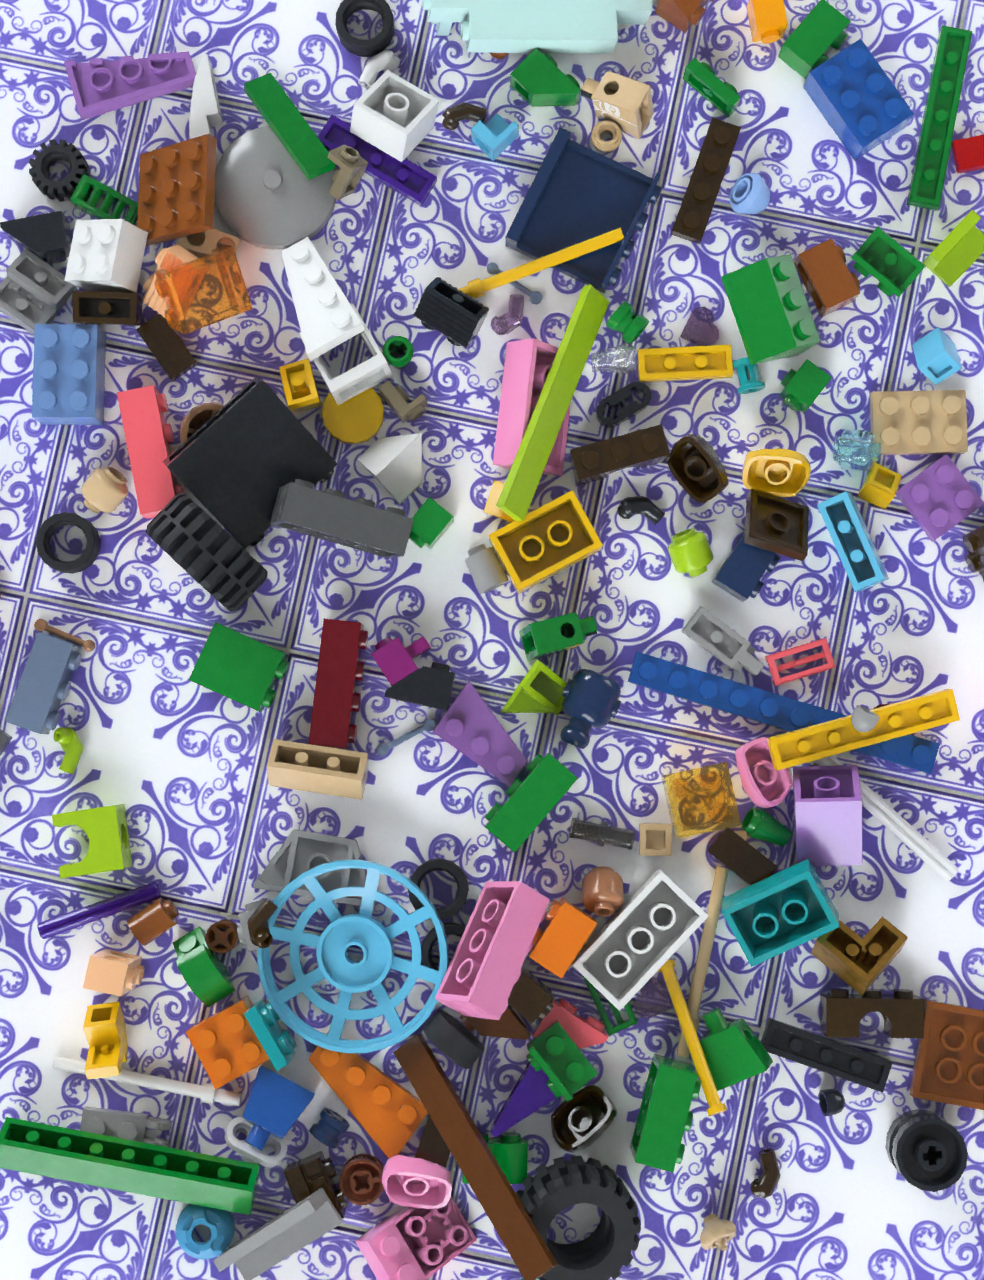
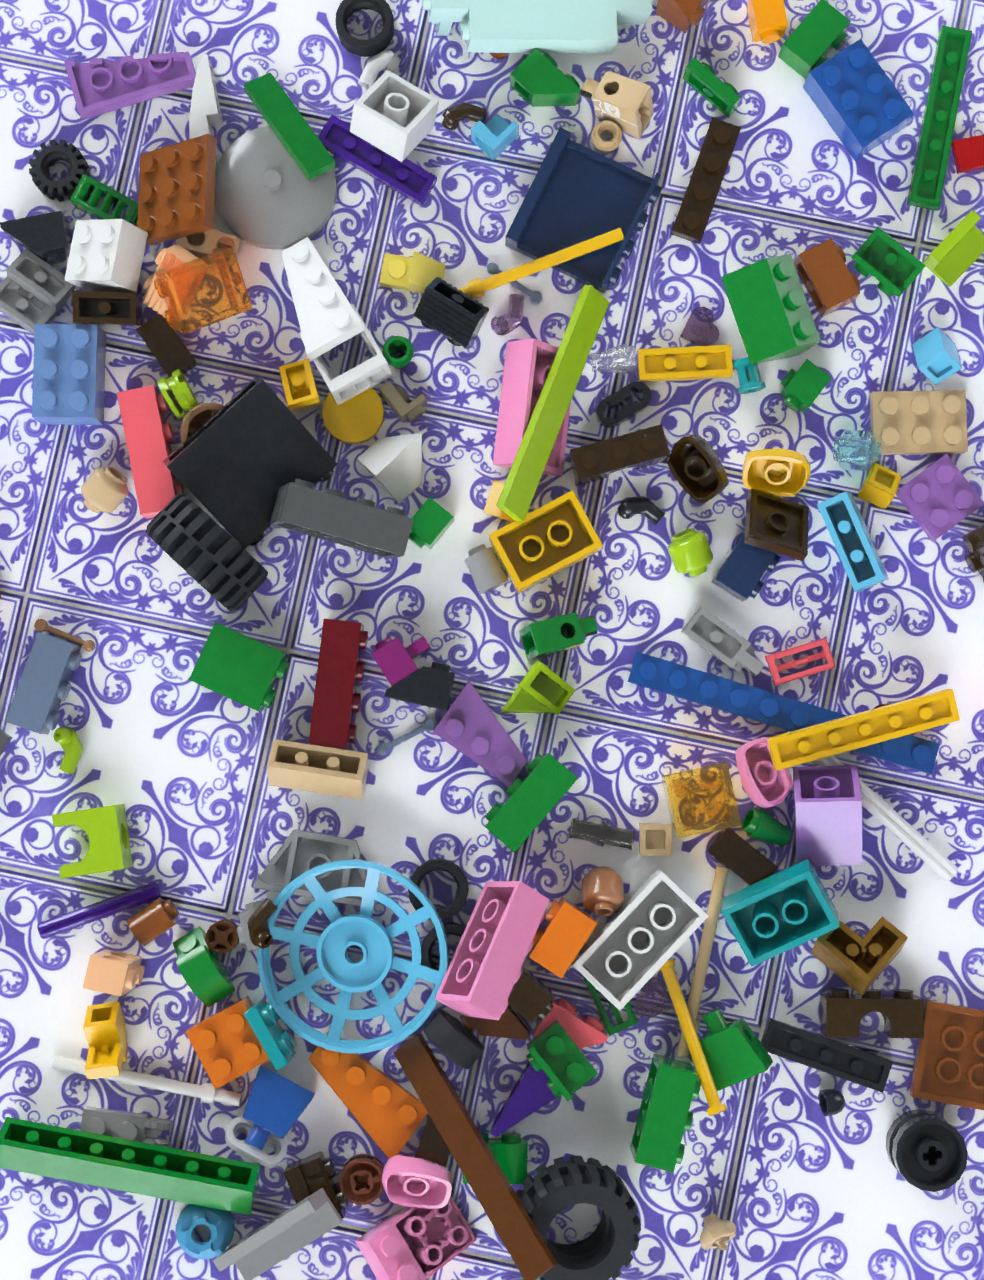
(44, 538): black tyre -> none
(181, 392): none -> lime wheel
(329, 1127): dark blue wheel -> none
(349, 172): dark tan bracket -> none
(410, 273): none -> light yellow slope
(582, 1119): dark brown piece -> none
(590, 703): dark blue piece -> none
(627, 322): green wheel -> none
(749, 194): light blue cone -> none
(770, 1177): dark brown arm -> none
(864, 719): light grey hinge -> none

